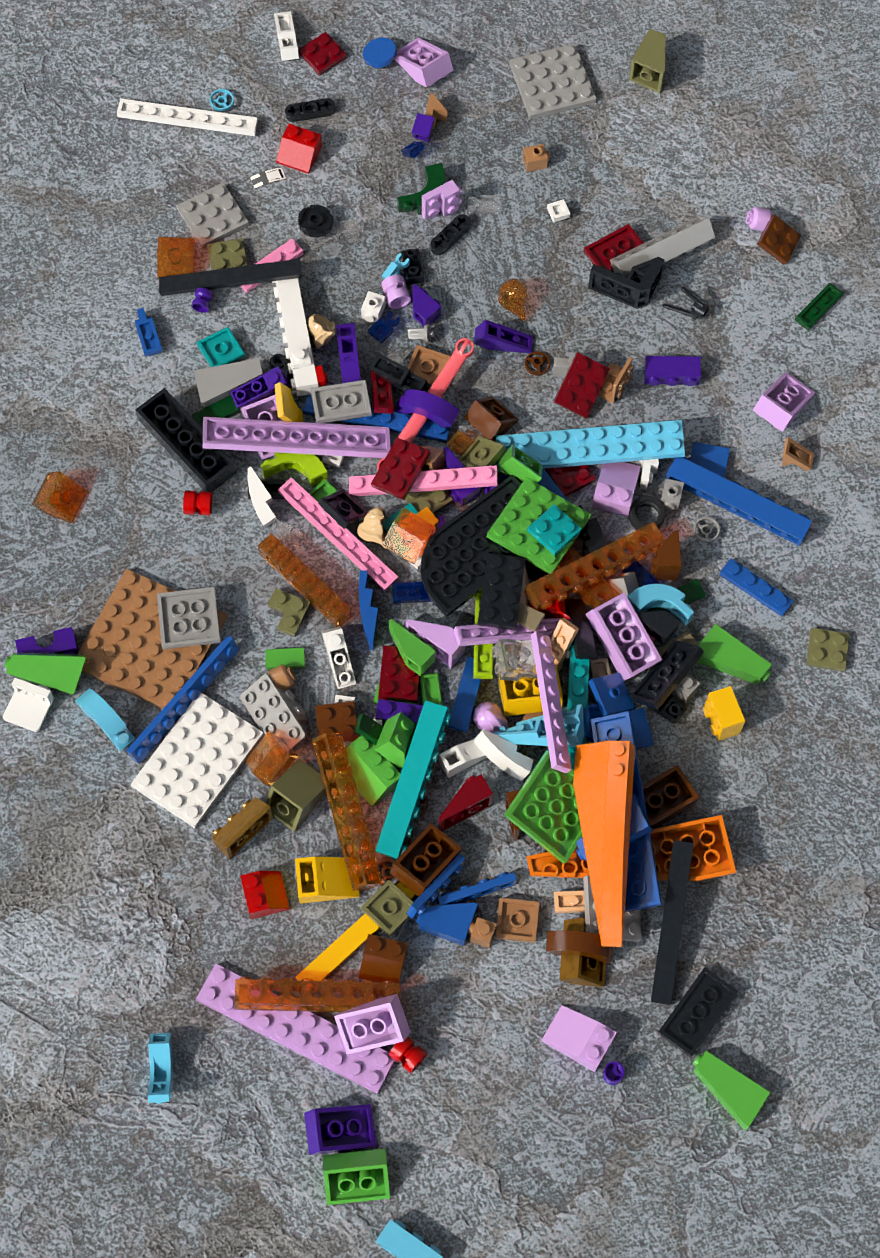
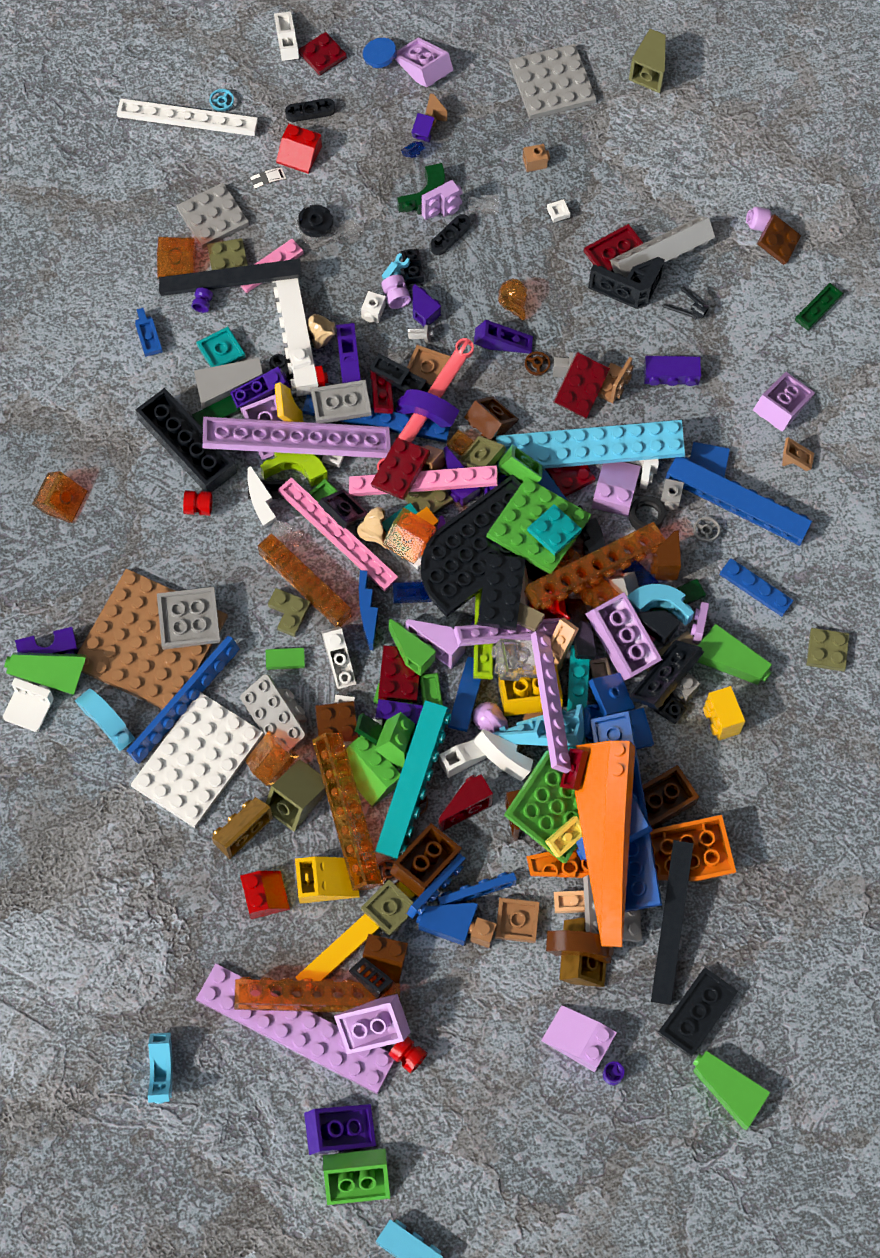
(282, 676): medium nougat head -> none
(383, 328): clear blue plate -> none
(386, 981): none -> black slope
(565, 837): none -> light yellow plate
(574, 777): none -> dark red plate
(698, 628): none -> lavender plate

